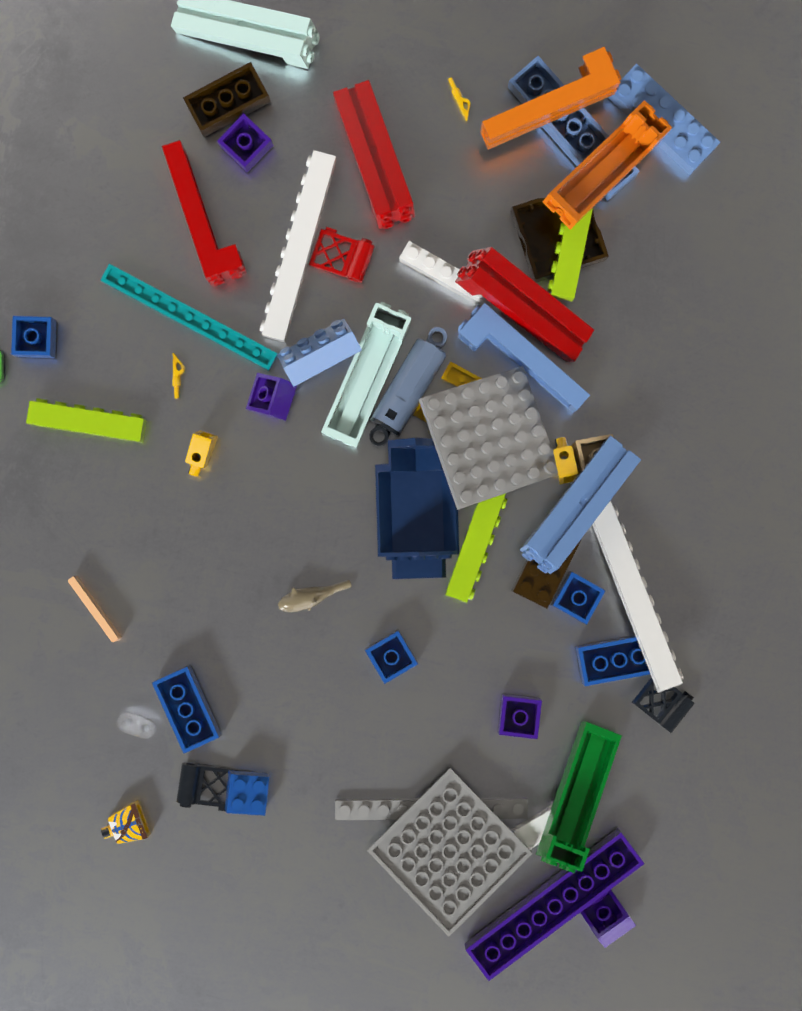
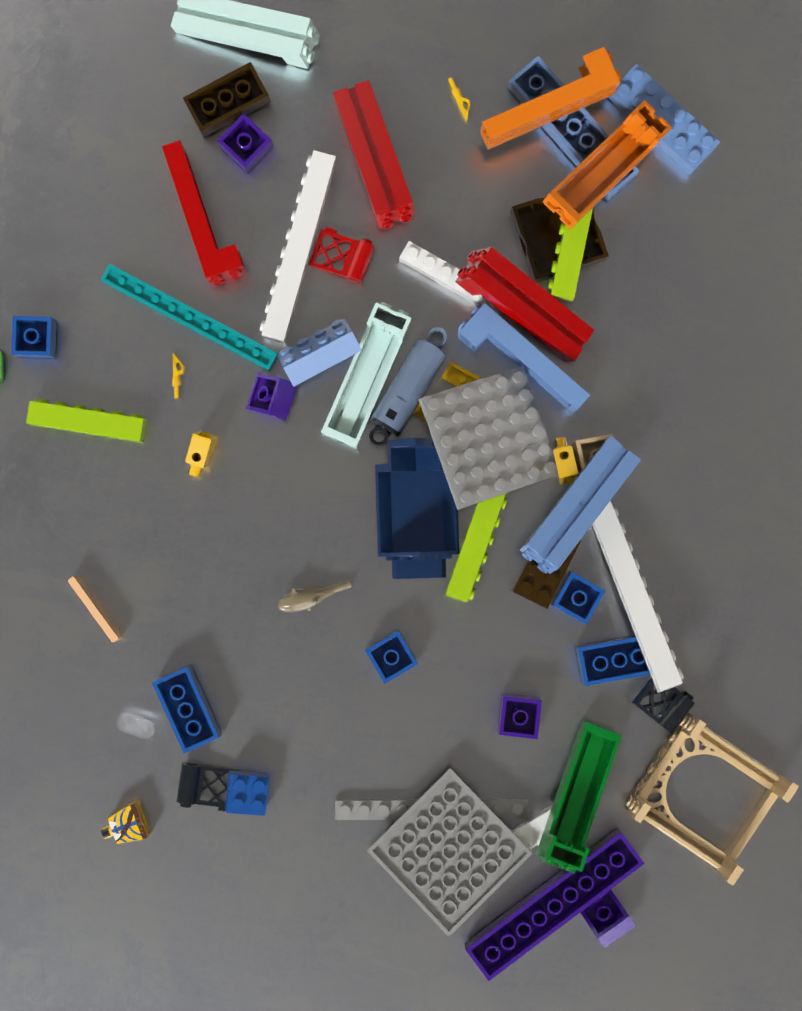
(641, 808): none -> tan arch

